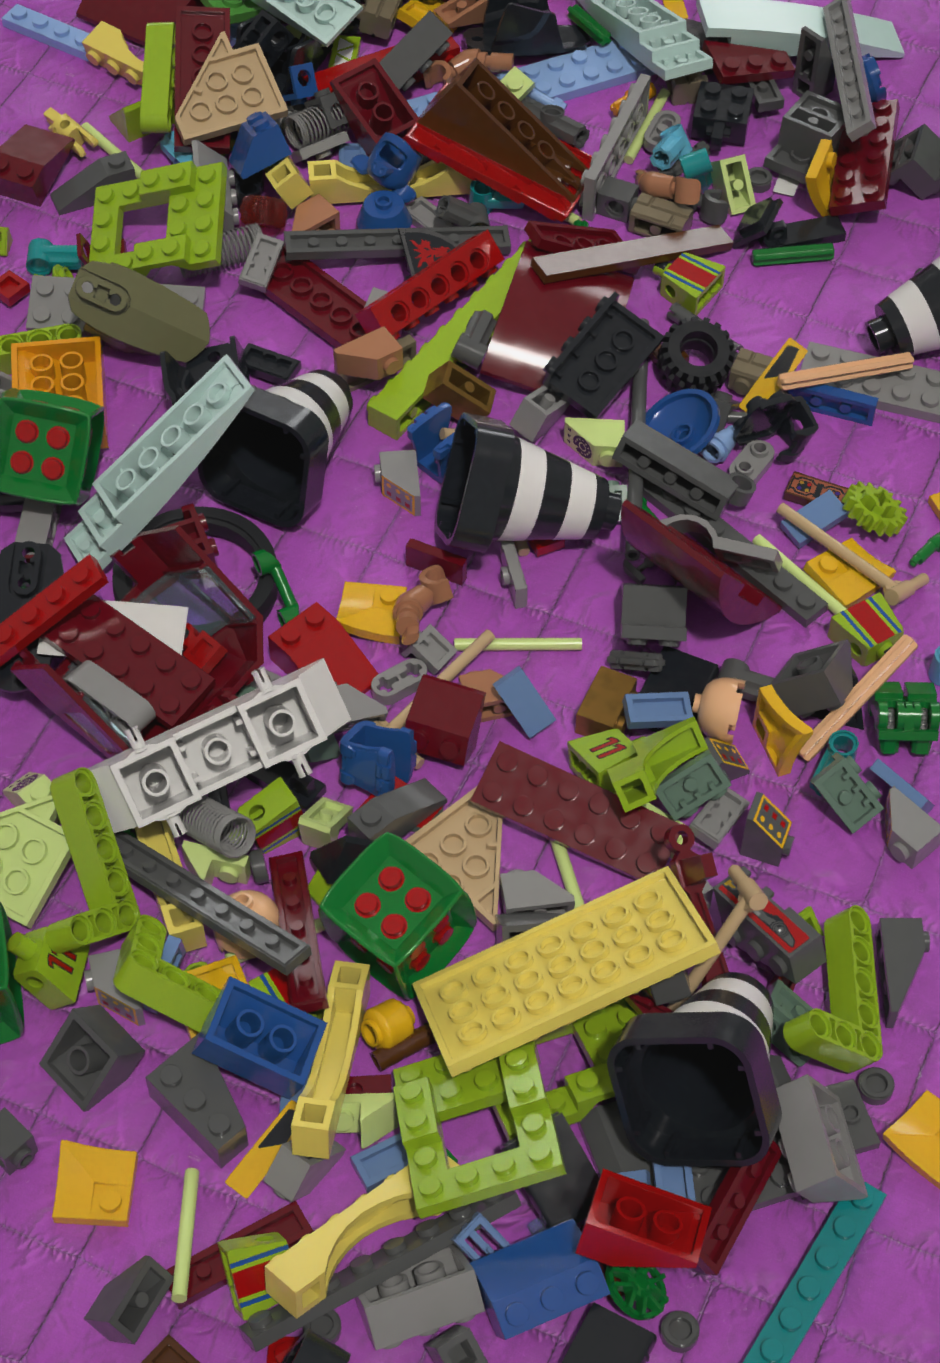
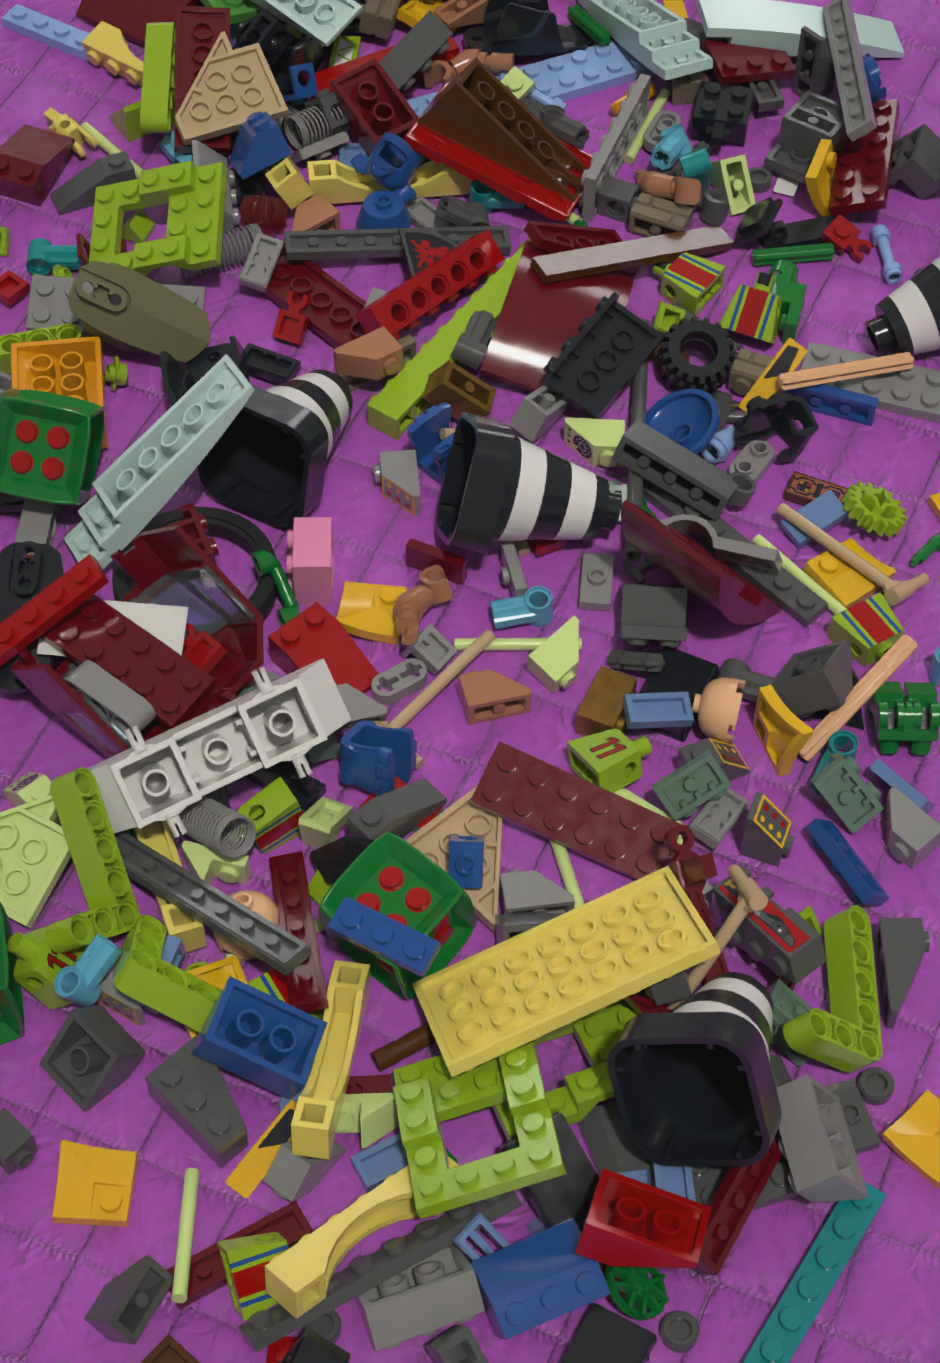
(83, 980): none -> medium azure piece
(116, 373): none -> lime plate
(138, 227): none -> lime slope
(259, 866): dark grey tile -> none
(291, 323): none -> red plate
(311, 560): none -> bright pink brick
(384, 936): none -> blue plate
(387, 1024): yellow head -> none
(446, 719): dark red slope -> none
(466, 860): none -> blue bracket
(523, 609): none -> medium azure piece
(524, 701): medium blue tile -> none
(557, 657): none -> yellowish green slope
(596, 582): none -> light grey plate
(658, 755): lime arch -> none
(667, 316): none -> lime slope
(755, 310): none -> torso
(792, 295): none -> green plate
(845, 237): none -> red plate
(847, 863): none -> blue plate
(891, 270): none -> light blue bar

